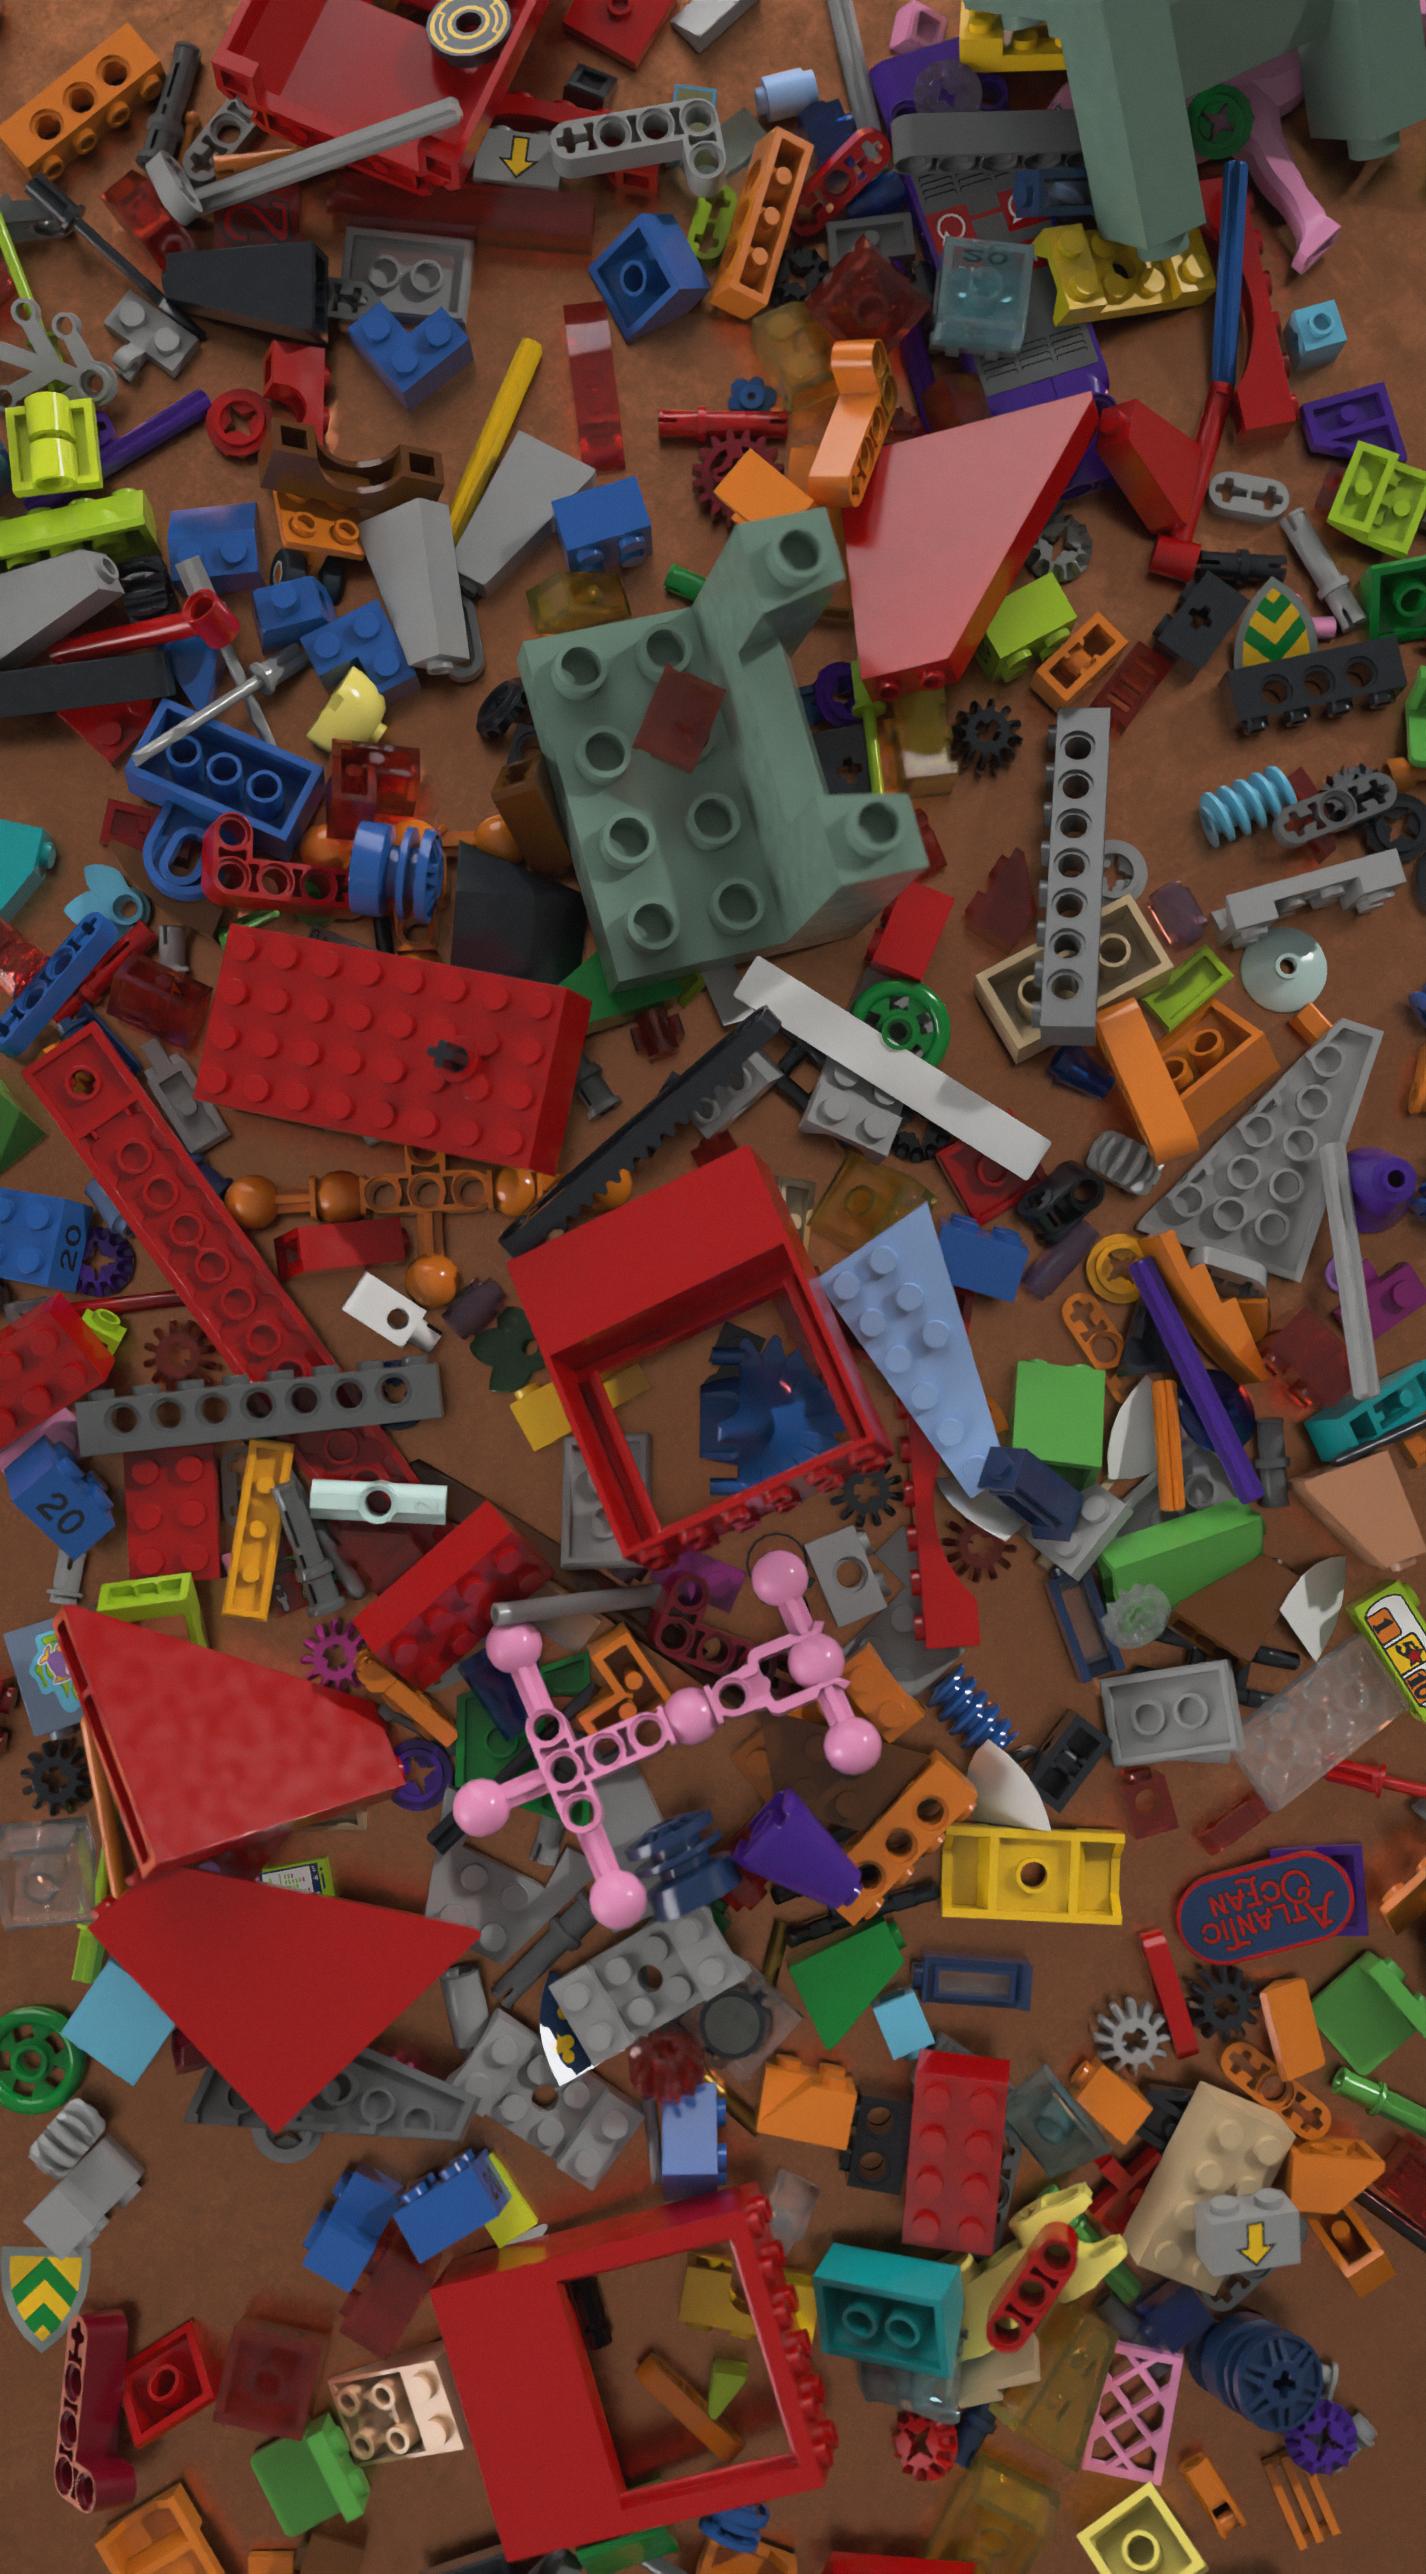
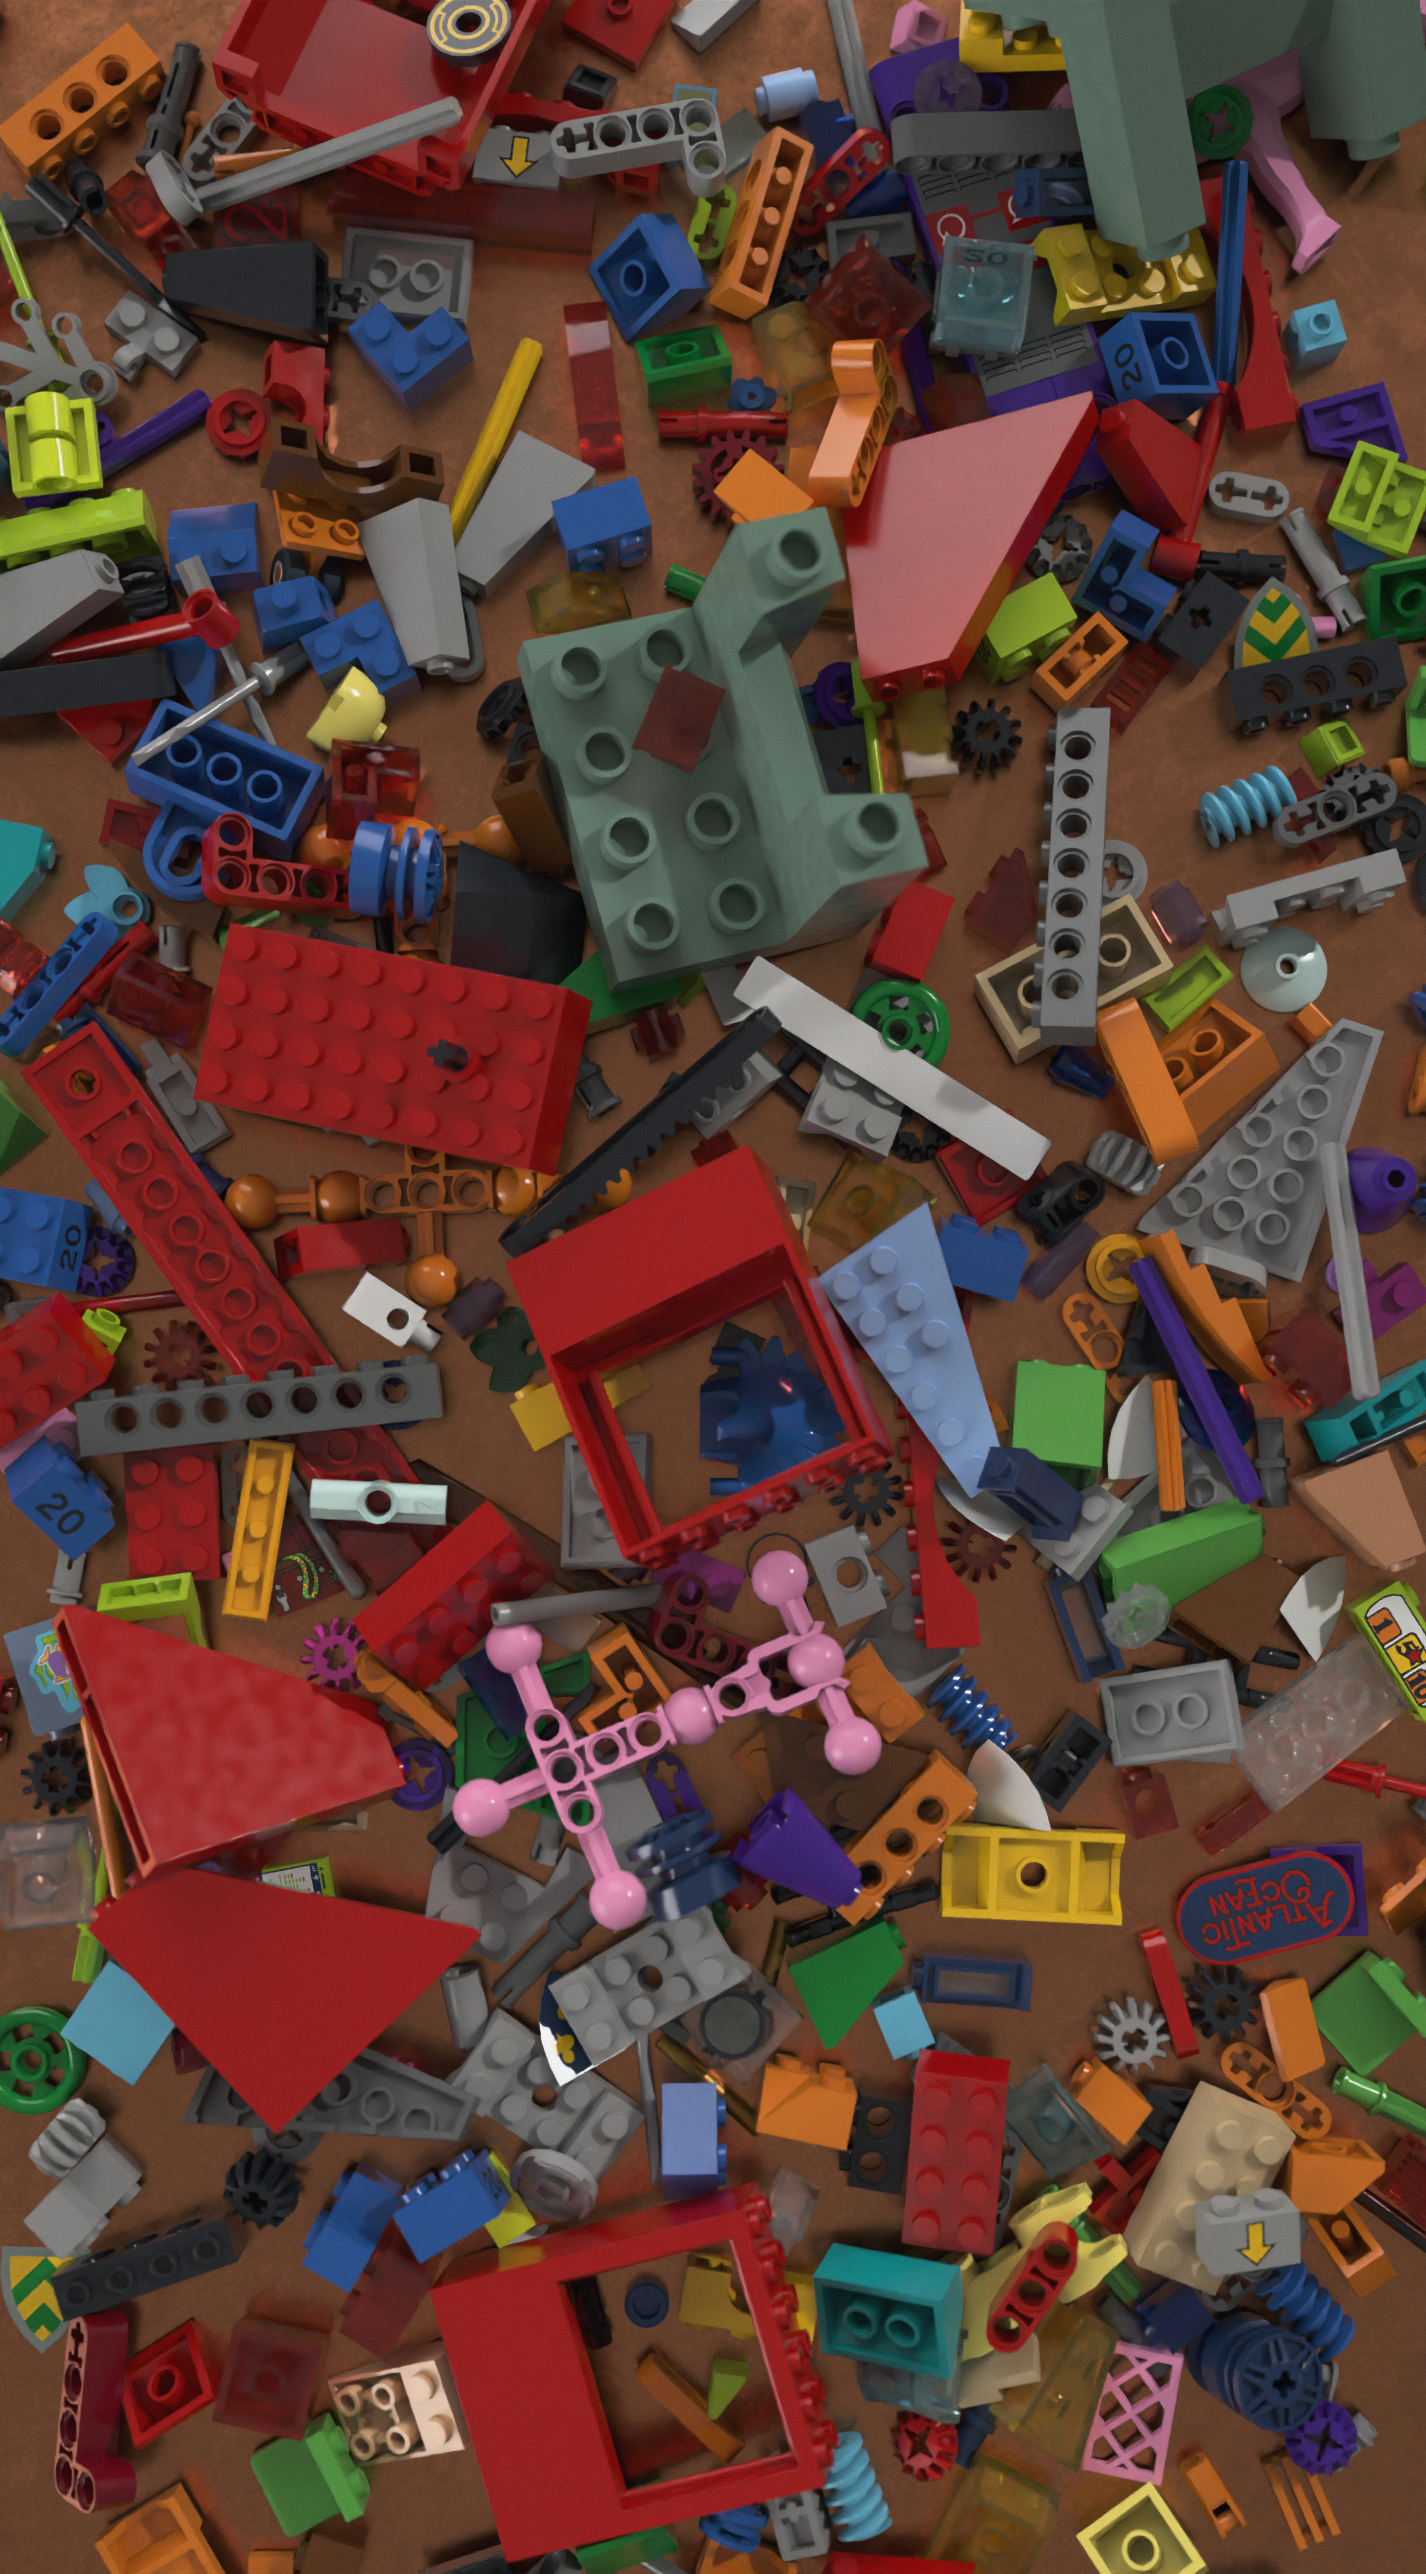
(86, 186): none -> black pin
(147, 2263): none -> black brick
(262, 2189): none -> black gear
(312, 1567): dark grey pin -> none
(554, 2185): none -> light grey tile
(646, 2302): none -> blue tile
(666, 2066): clear red gear -> none
(682, 1780): none -> dark purple beam
(684, 364): none -> green slope
(801, 2524): none -> light grey hinge
(855, 2491): none -> medium azure piece
(1118, 585): none -> blue brick
(1159, 363): none -> blue brick
(1310, 2307): none -> blue piece
(1331, 747): none -> lime slope
(1354, 555): none -> blue tile

